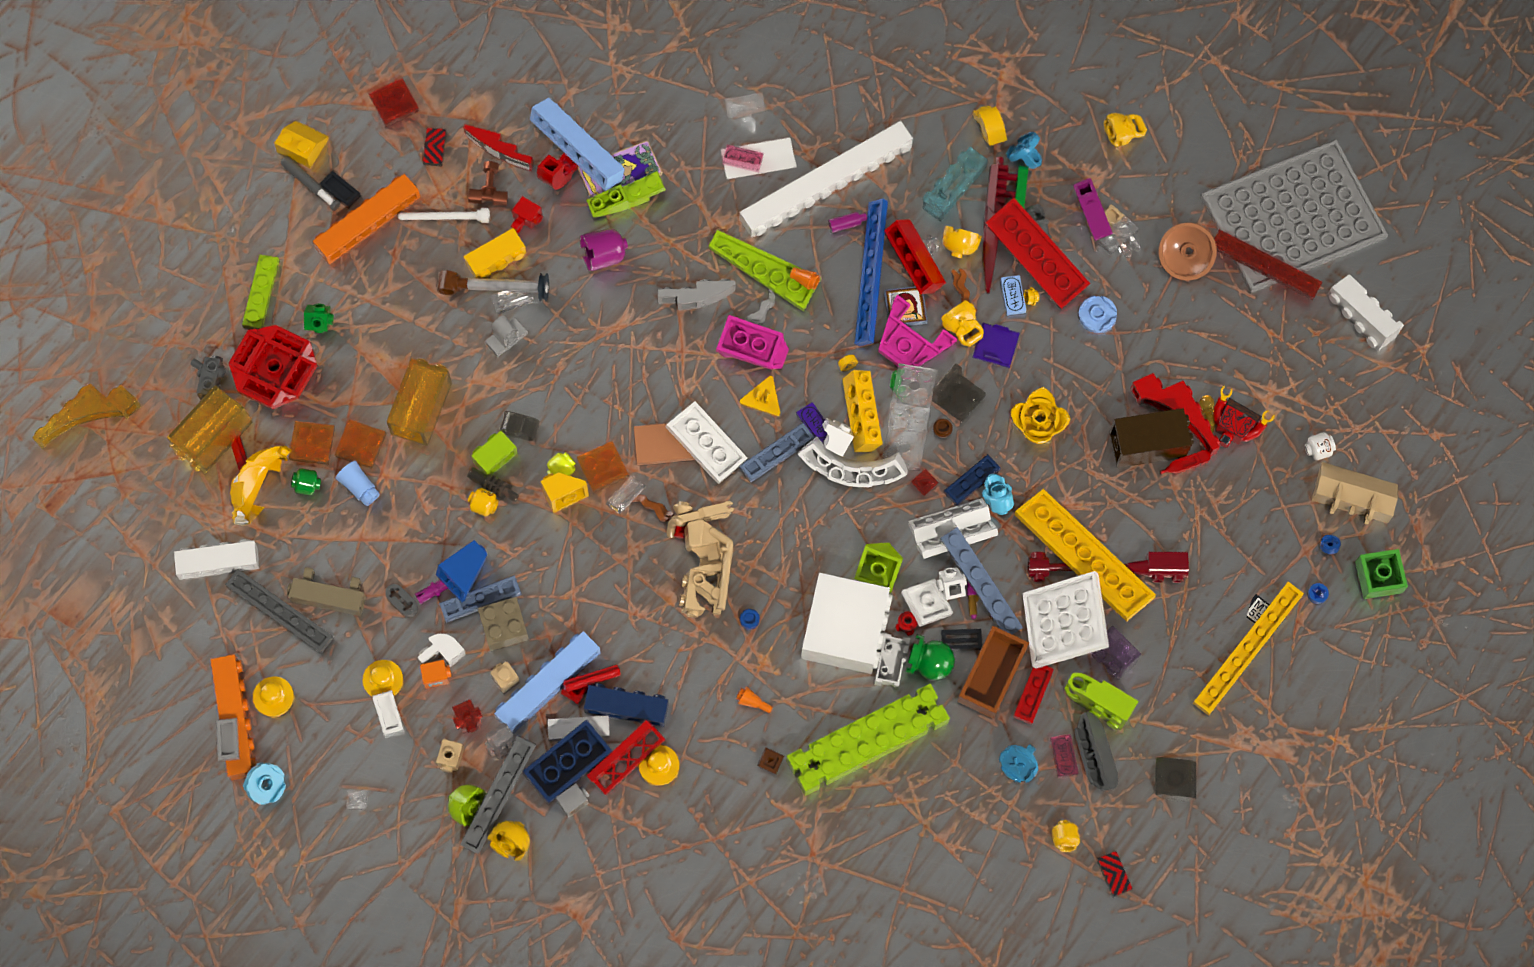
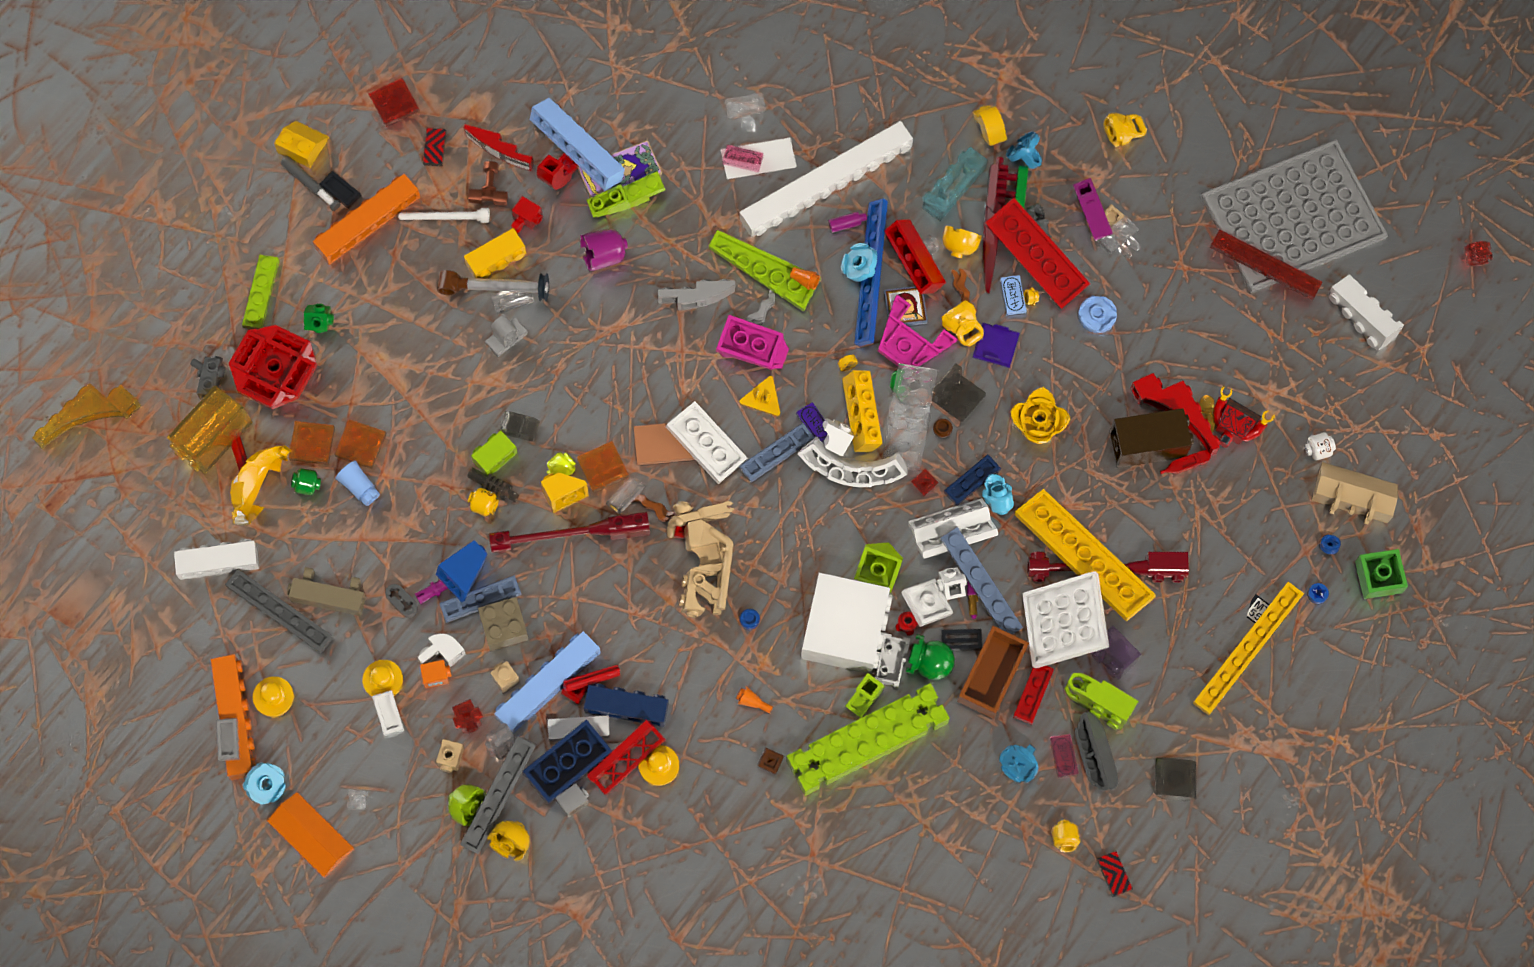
(310, 834): none -> orange slope
(419, 401): clear yellow brick -> none
(616, 527): none -> dark red bar
(866, 694): none -> lime brick
(867, 266): none -> medium azure plate
(1174, 256): nougat dish -> none
(1478, 253): none -> clear red wheel

